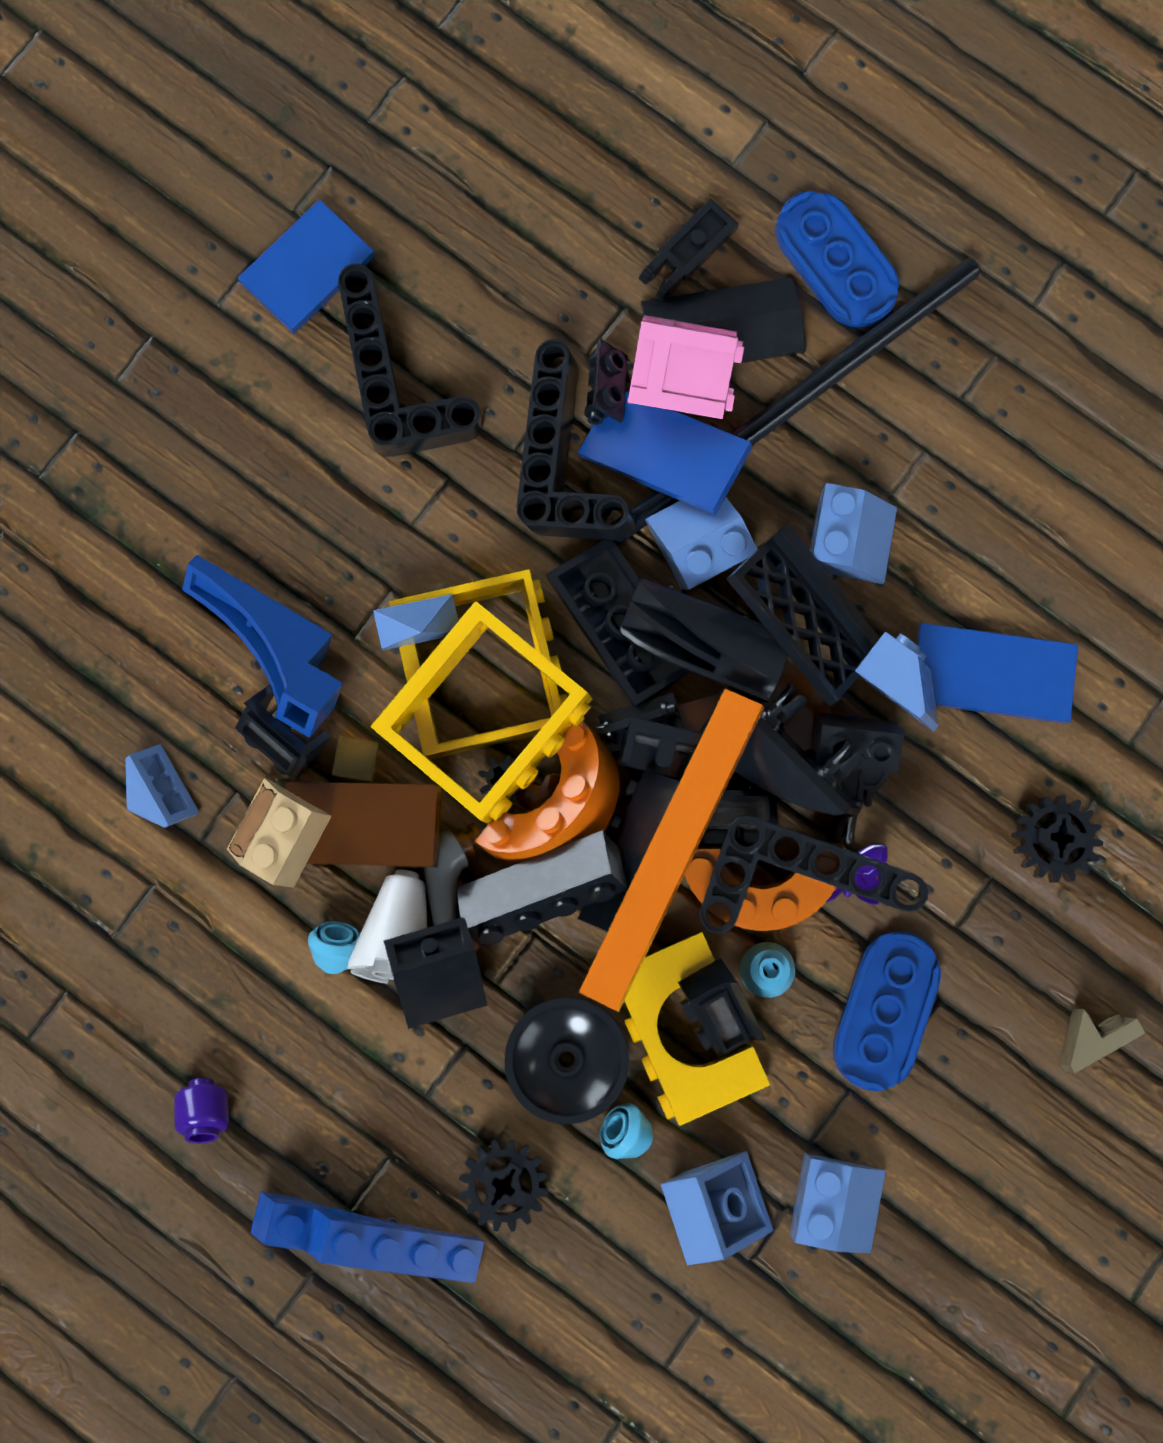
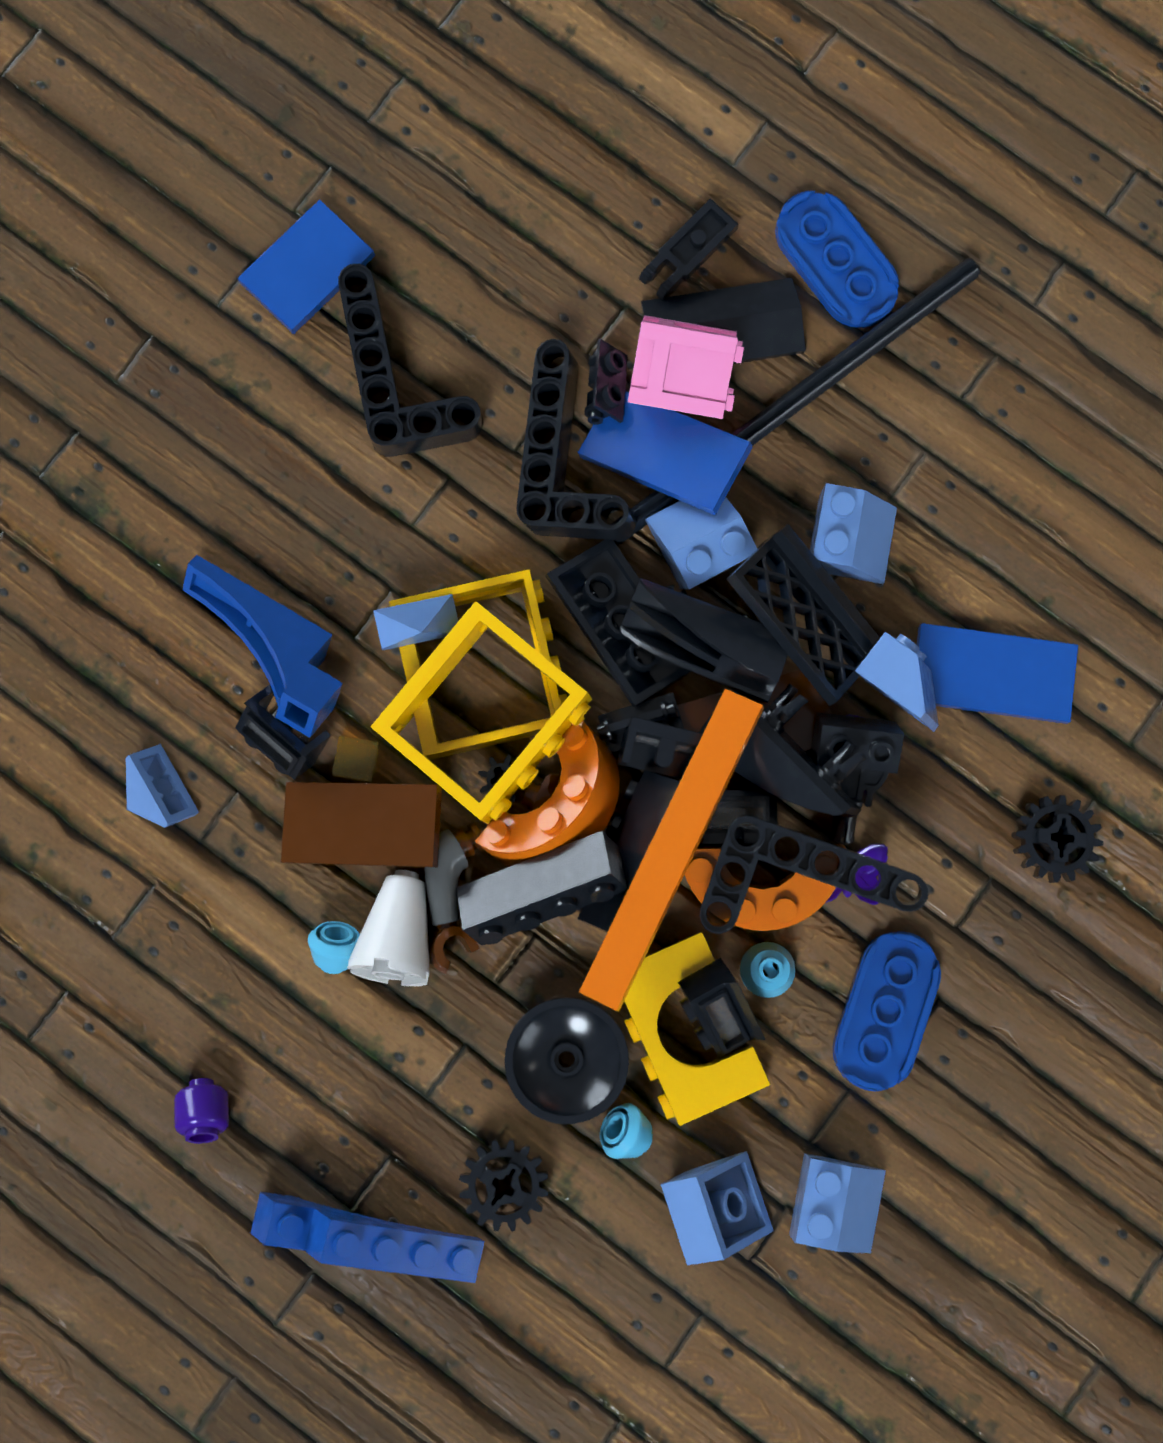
(277, 835): tan slope -> none
(436, 972): black panel -> none
(1086, 1045): dark tan slope -> none

